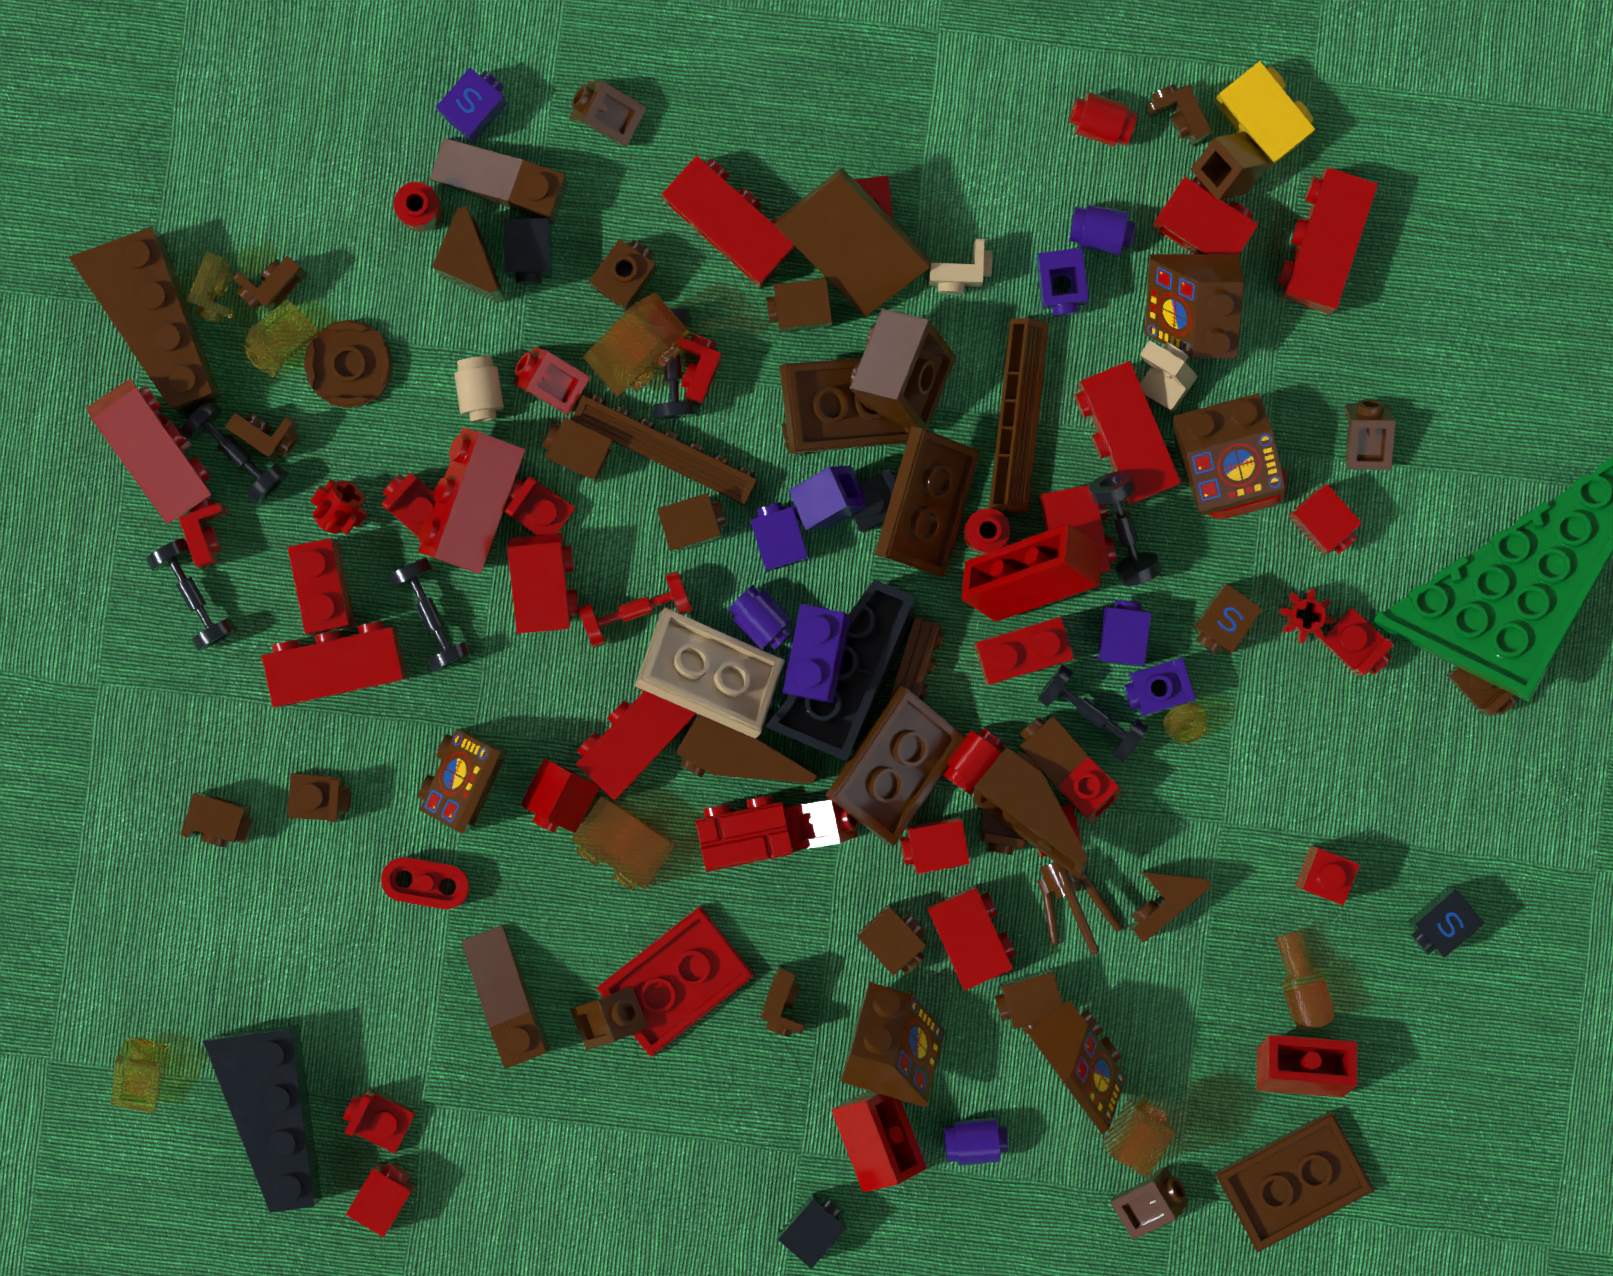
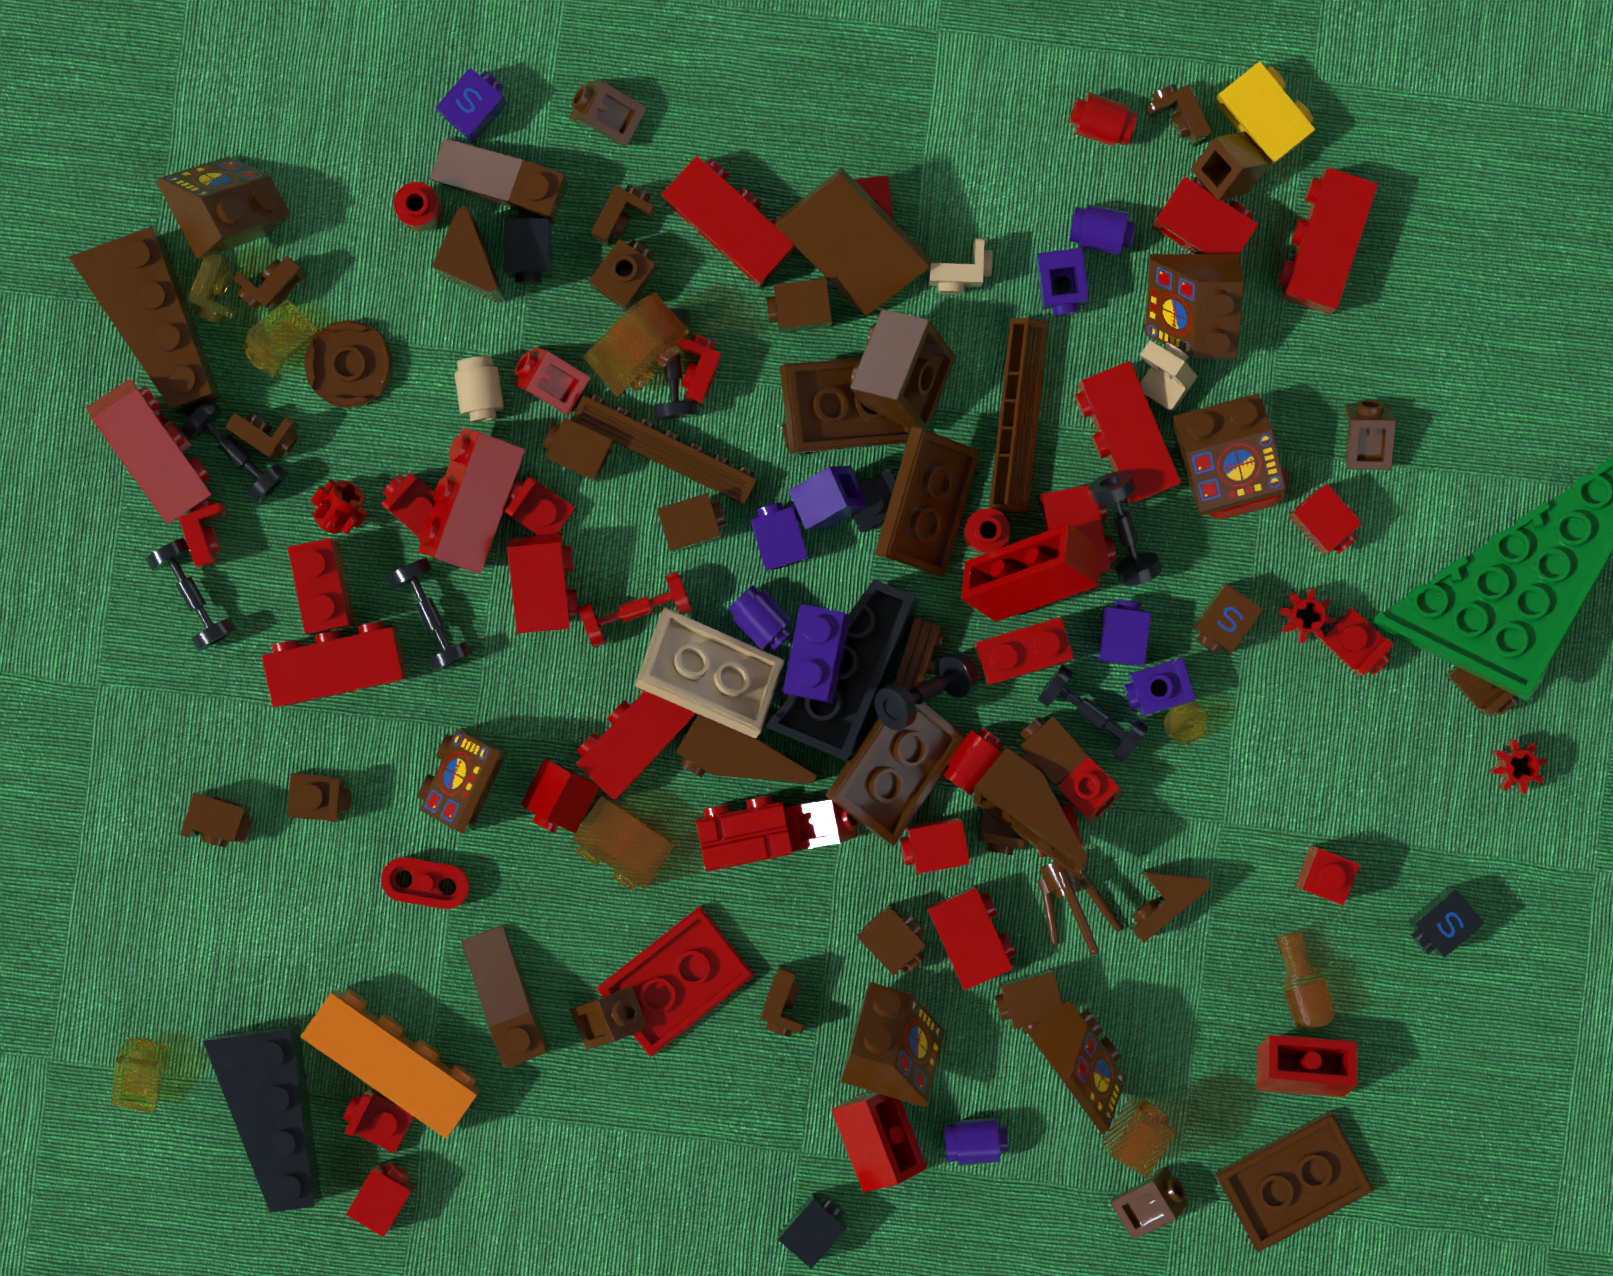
(223, 205): none -> slope
(391, 1062): none -> orange brick
(613, 219): none -> reddish brown bracket
(898, 706): none -> black wheel
(1529, 762): none -> red gear

